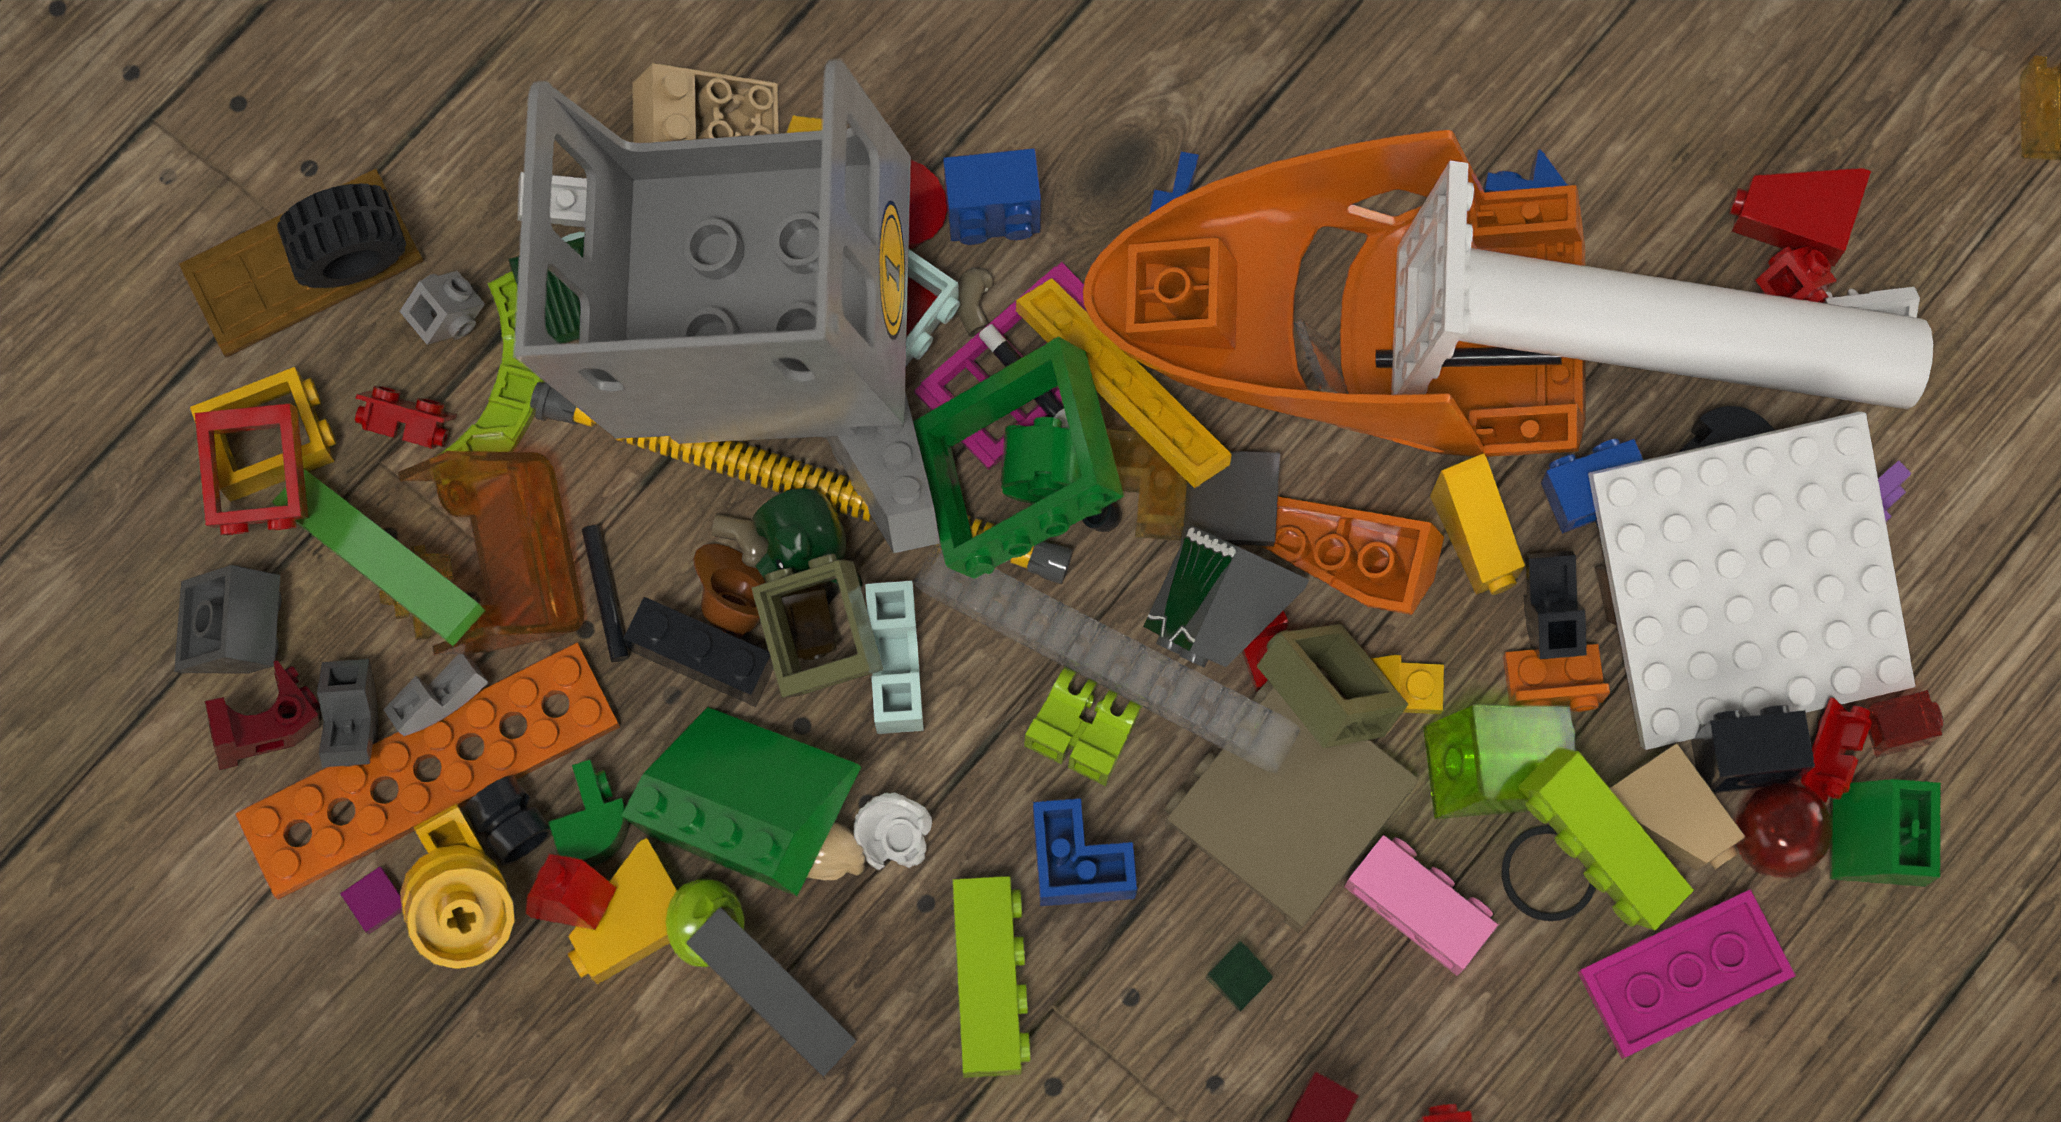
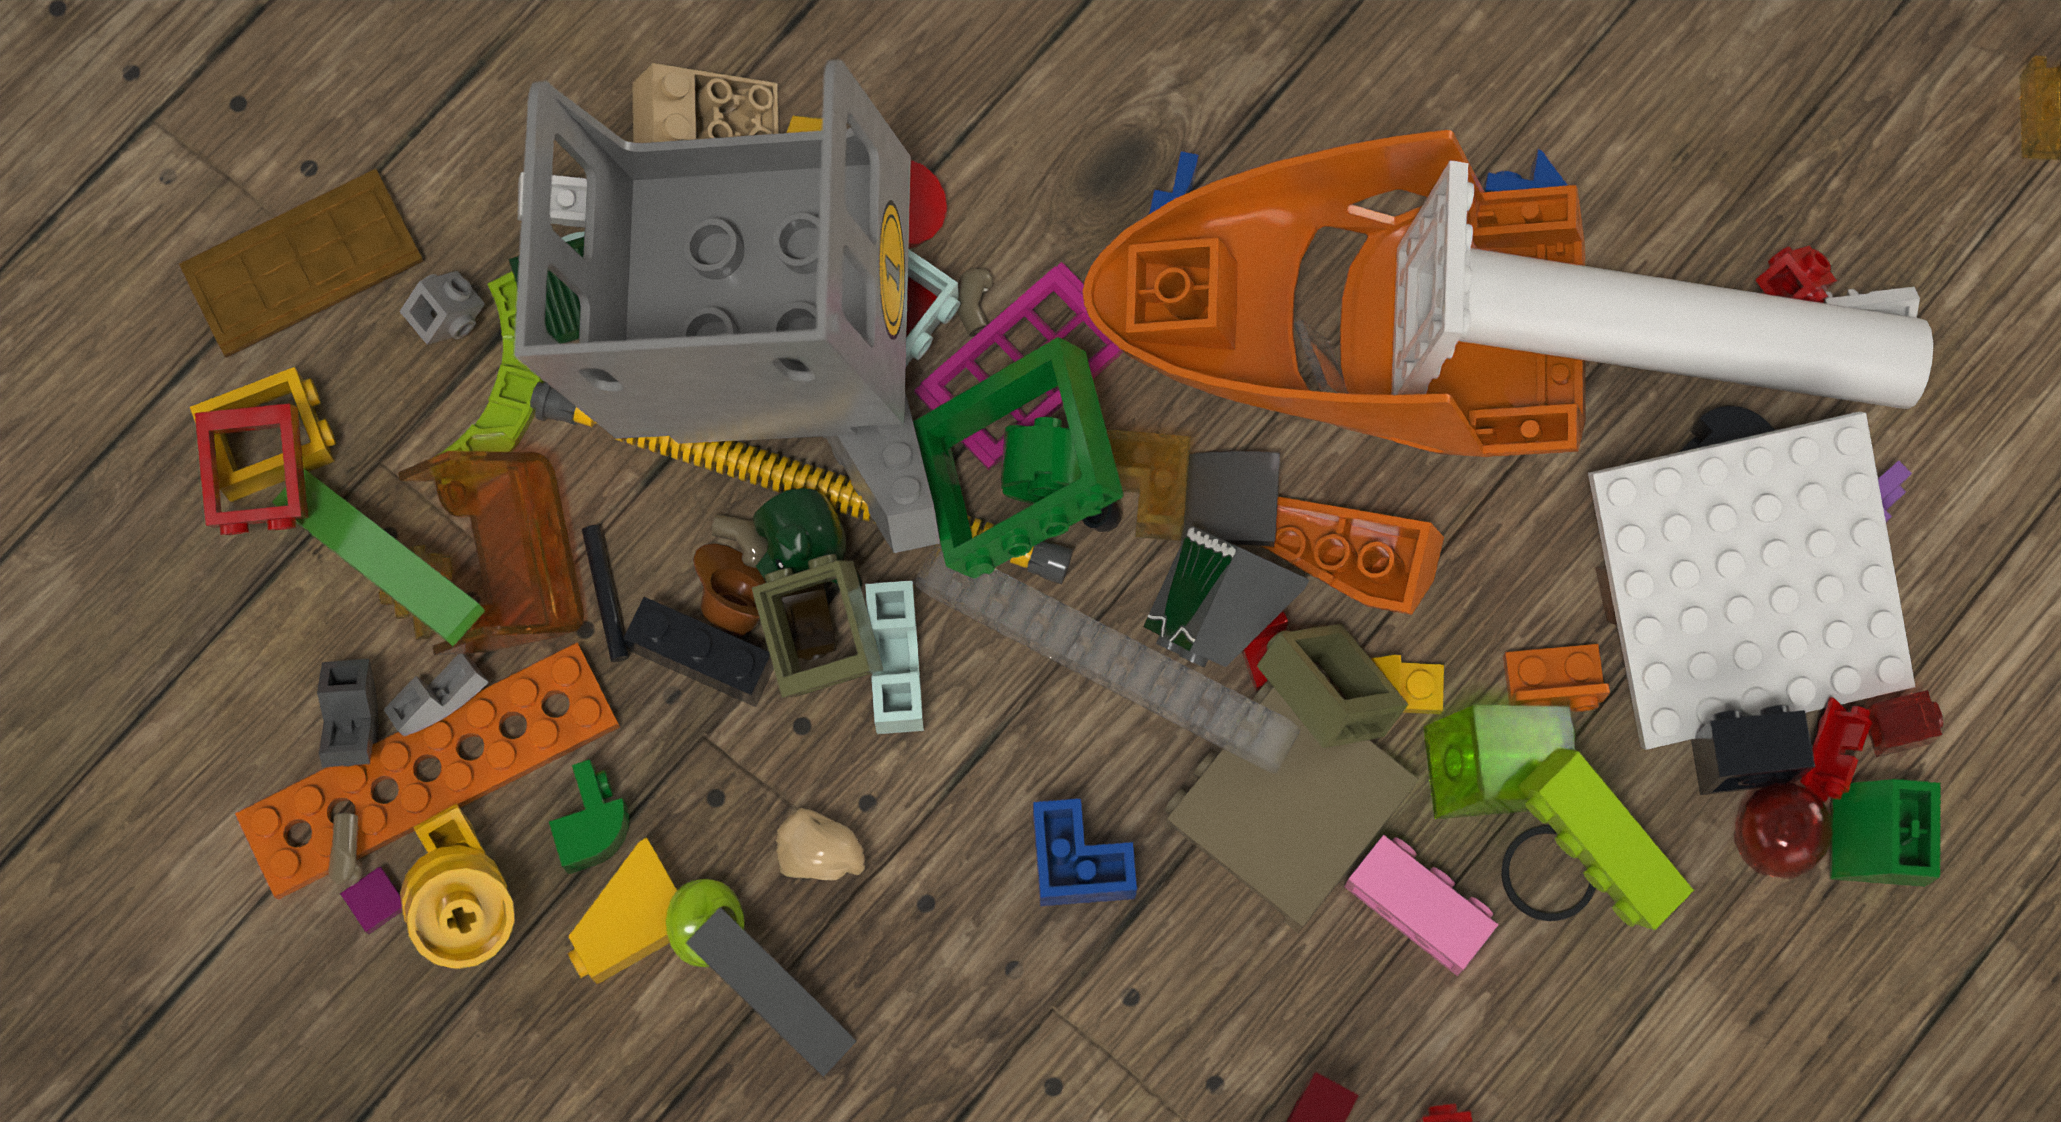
(228, 622): dark grey slope -> none
(245, 736): dark red tile -> none
(341, 235): black tyre -> none
(343, 864): none -> dark tan arm
(386, 410): red hinge -> none
(504, 815): black wheel -> none
(569, 893): red slope -> none
(743, 798): green slope -> none
(892, 829): white hair -> none
(988, 977): lime brick -> none
(992, 196): blue brick -> none
(1007, 356): black bar -> none
(1061, 729): lime legs -> none
(1127, 385): yellow plate -> none
(1239, 976): clear green slope -> none
(1478, 525): yellow slope -> none
(1481, 357): black bar -> none
(1551, 606): black brick -> none
(1569, 485): blue brick -> none
(1679, 810): tan slope -> none
(1686, 974): dark pink plate -> none
(1801, 209): red slope -> none

